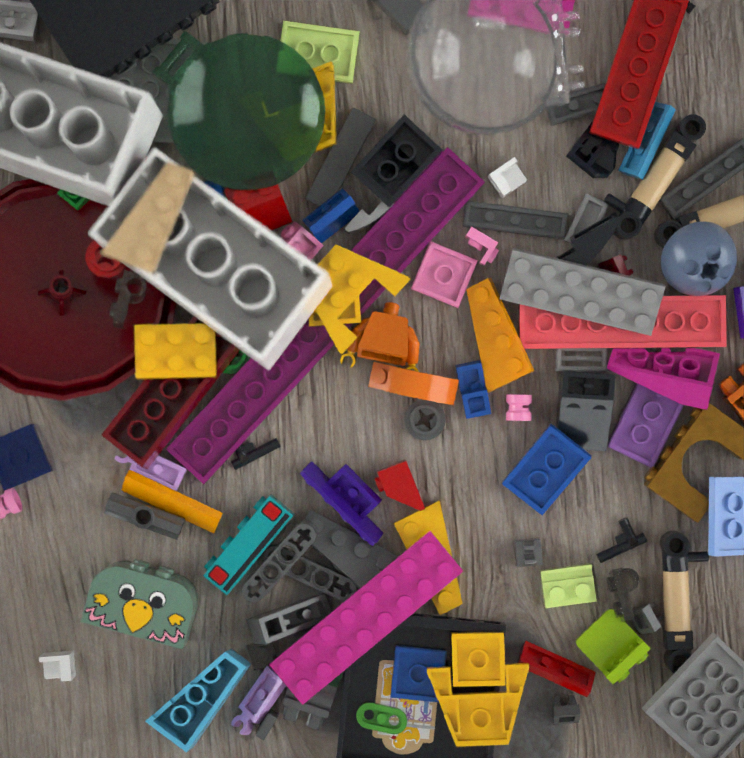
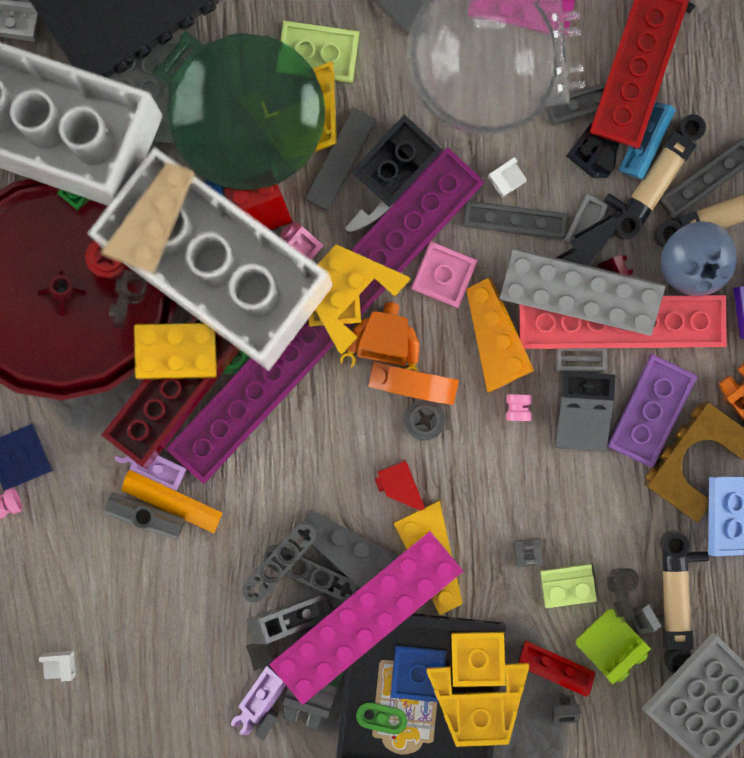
(142, 602): sand green brick -> none
(196, 705): medium azure wedge -> none
(248, 544): teal brick -> none
(254, 453): black hose -> none
(331, 215): blue panel -> none
(348, 496): dark purple bracket -> none
(473, 389): blue slope -> none
(478, 241): bright pink bracket -> none
(546, 469): blue plate -> none
(622, 541): black hose -> none
(676, 375): dark pink wedge -> none

